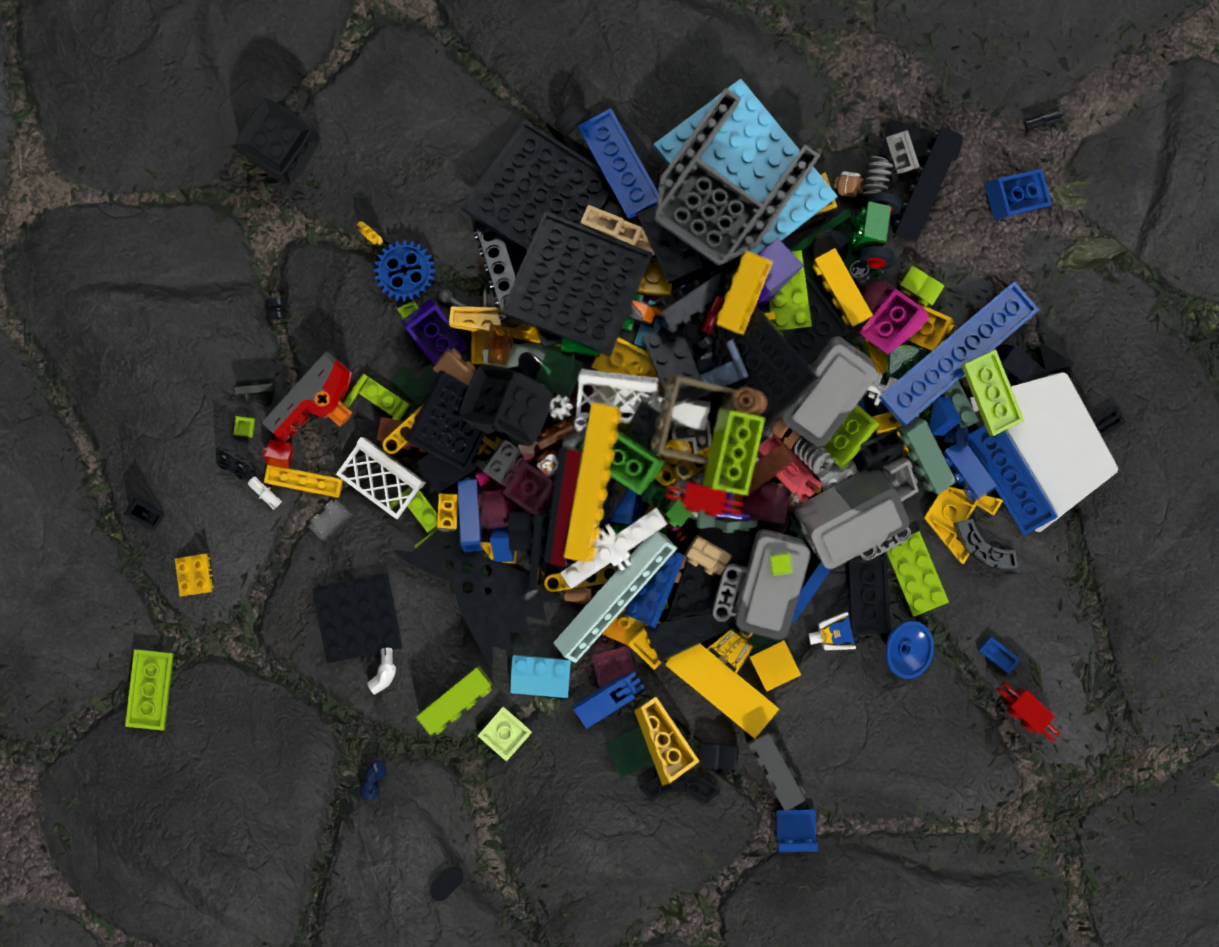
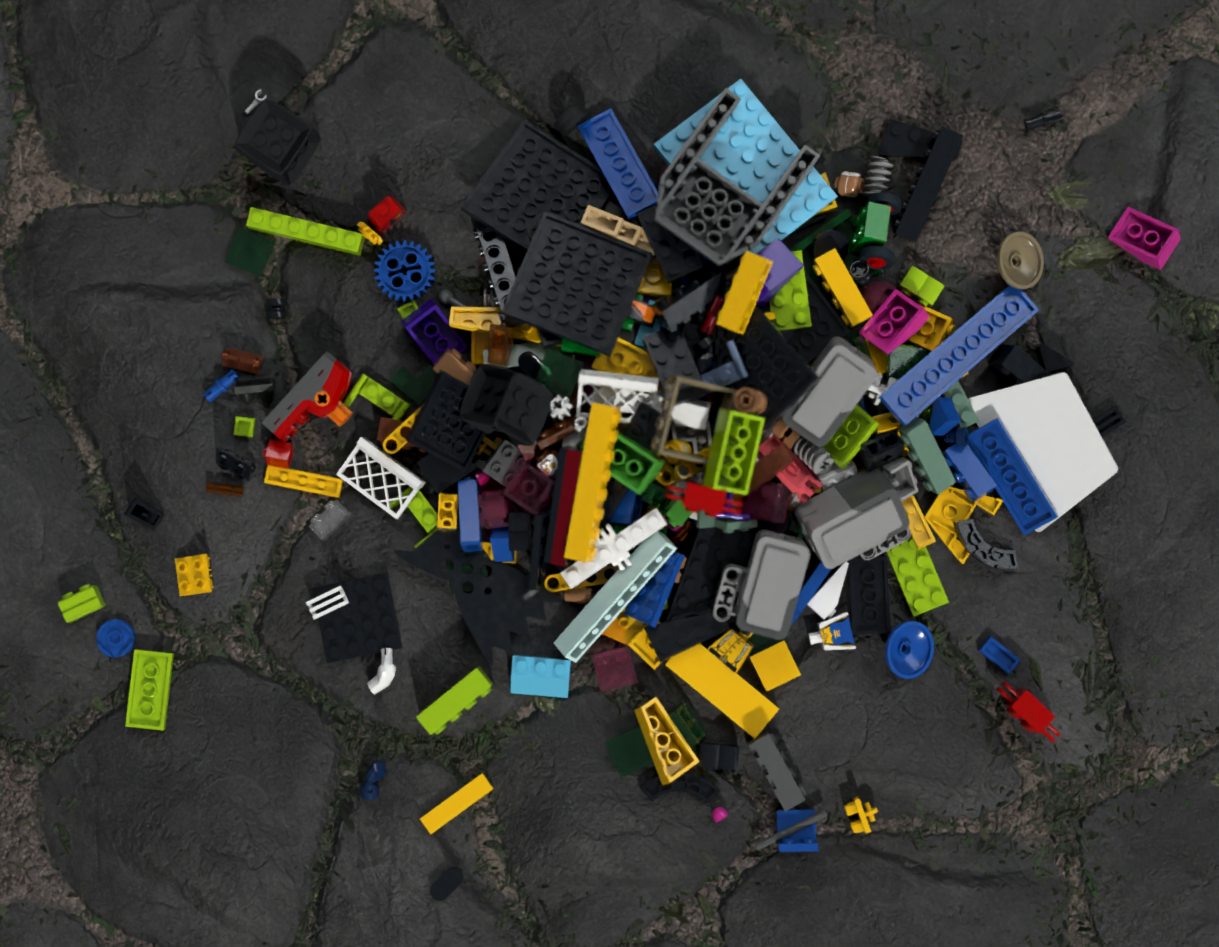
(82, 603): none -> lime brick
(115, 638): none -> blue tile
(221, 385): none -> blue pin
(224, 489): none -> reddish brown axle
(242, 360): none -> copper hinge
(250, 252): none -> clear green plate
(257, 101): none -> white hand
(264, 493): white axle -> none
(305, 231): none -> lime brick
(312, 609): none -> white tile
(385, 214): none -> red torso
(456, 803): none -> yellow tile
(504, 733): yellowish green plate -> none
(601, 703): blue hinge -> none
(688, 724): none -> clear green plate
(707, 555): tan brick -> none
(719, 814): none -> dark pink hinge
(780, 564): lime tile -> none
(790, 830): none -> dark grey bar
(828, 594): none -> white slope
(856, 807): none -> yellow hips
(902, 152): light grey hinge -> none
(918, 525): none -> yellow tile
(992, 392): lime plate -> none
(1017, 194): blue slope -> none
(1020, 260): none -> dark tan dish
(1145, 237): none -> dark pink slope

